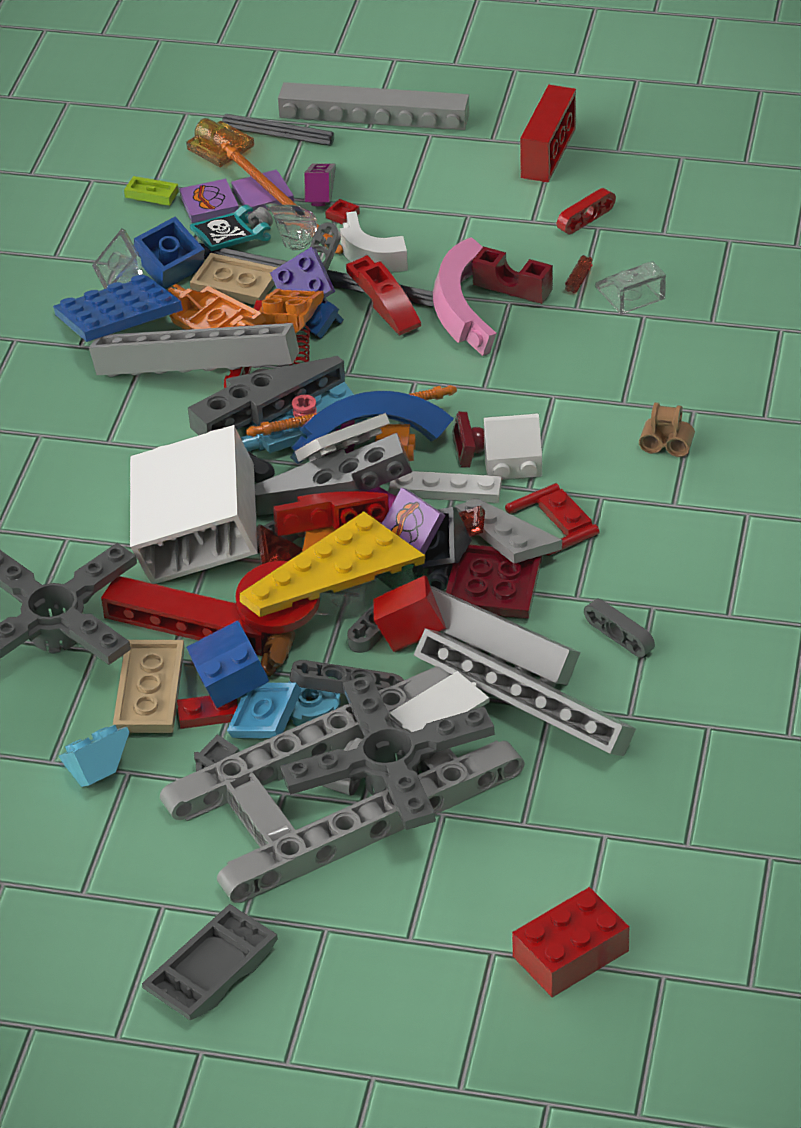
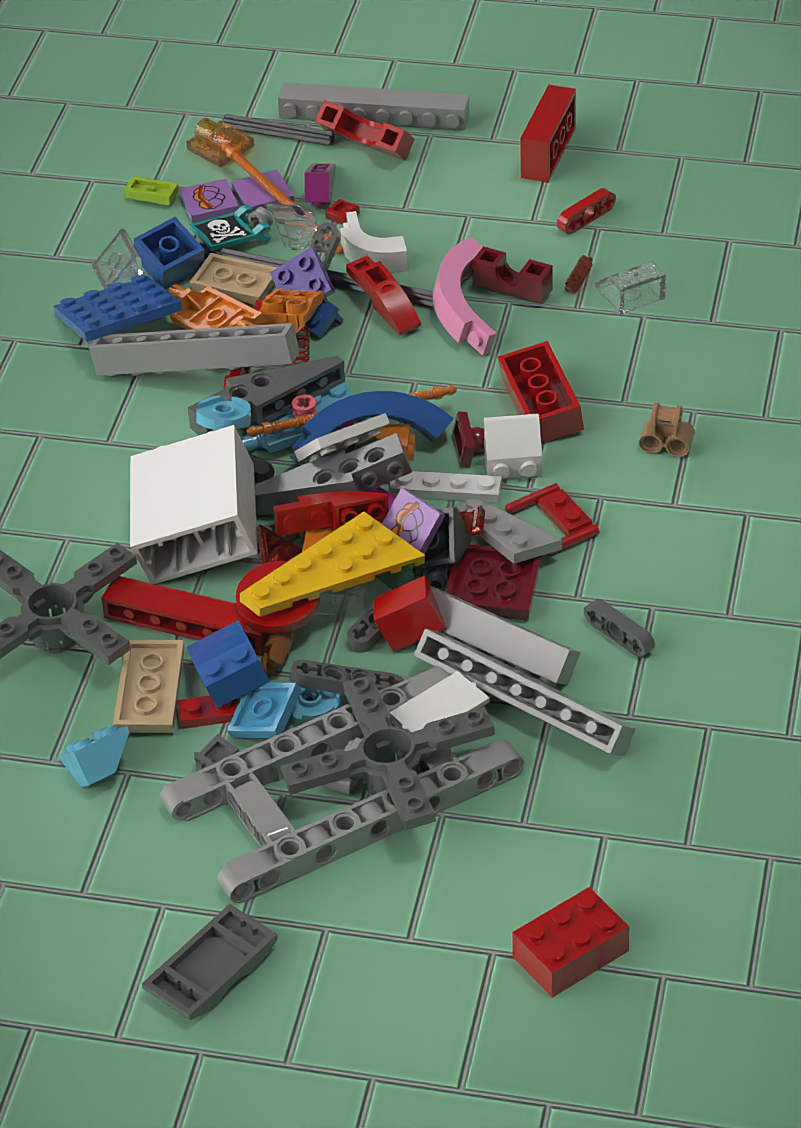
(219, 414): none -> medium azure plate
(351, 126): none -> red arch
(541, 388): none -> red brick

